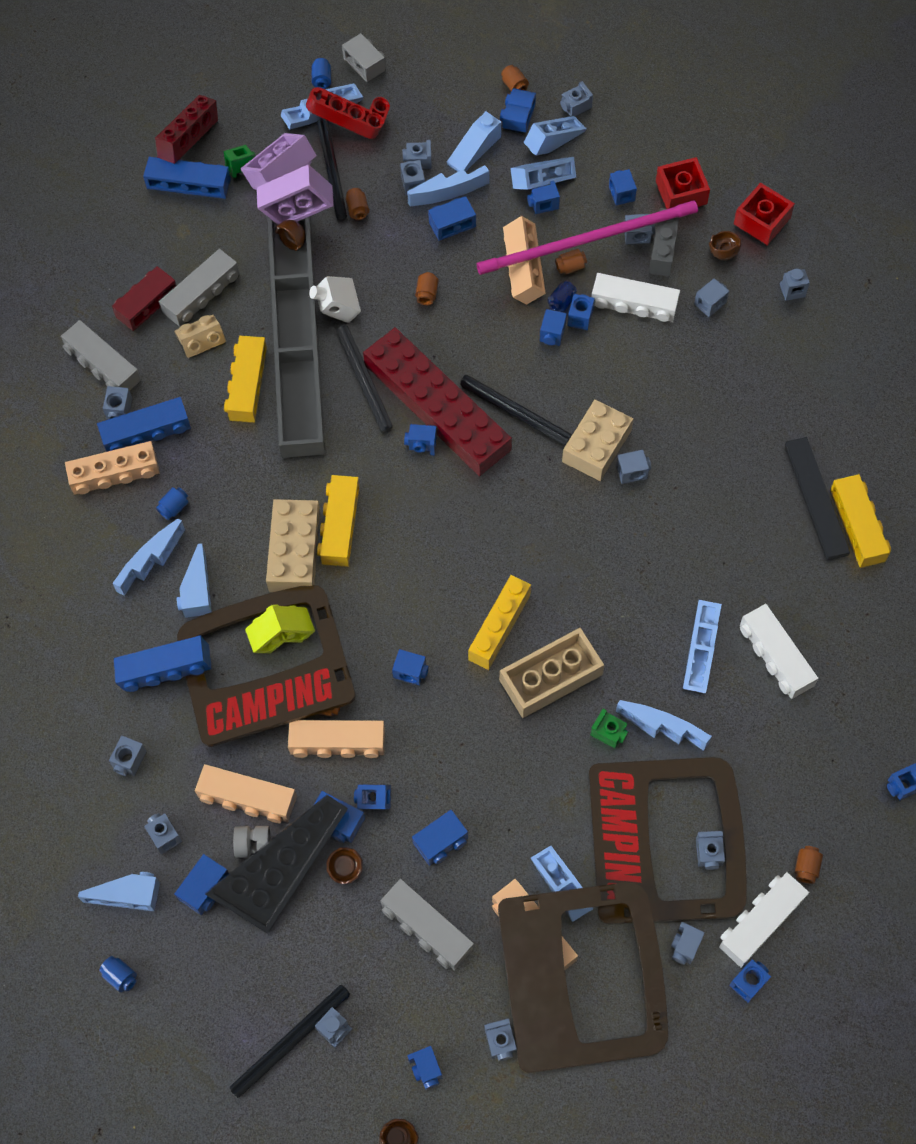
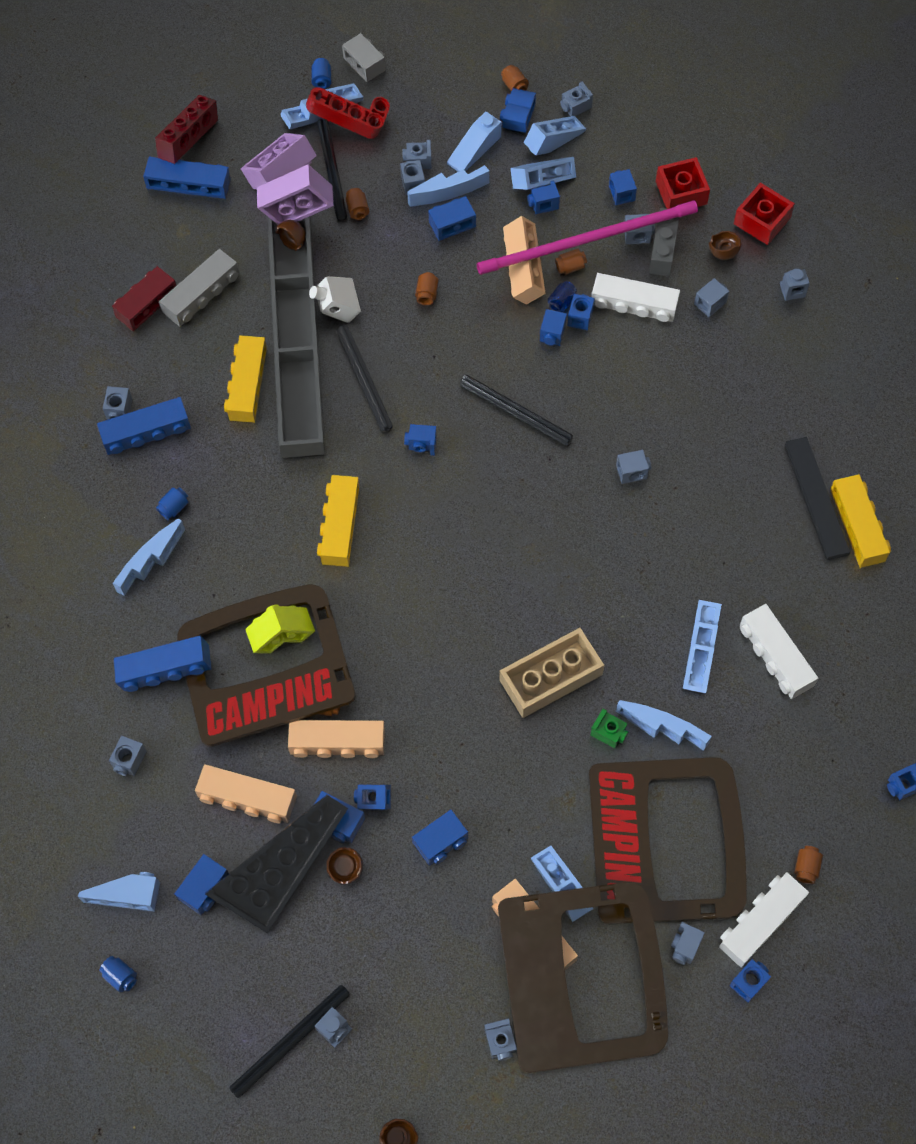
(99, 357): light grey brick -> none
(112, 468): light nougat brick -> none
(165, 840): sand blue brick -> none
(194, 589): light blue slope -> none
(200, 335): tan bracket -> none
(237, 158): green brick -> none
(244, 839): light grey wheel -> none
(293, 544): tan brick -> none
(410, 667): blue brick -> none
(426, 1067): blue brick -> none
(427, 924): light grey brick -> none
(437, 401): dark red brick -> none
(499, 622): yellow brick -> none
(597, 440): tan brick -> none
(706, 859): sand blue brick -> none

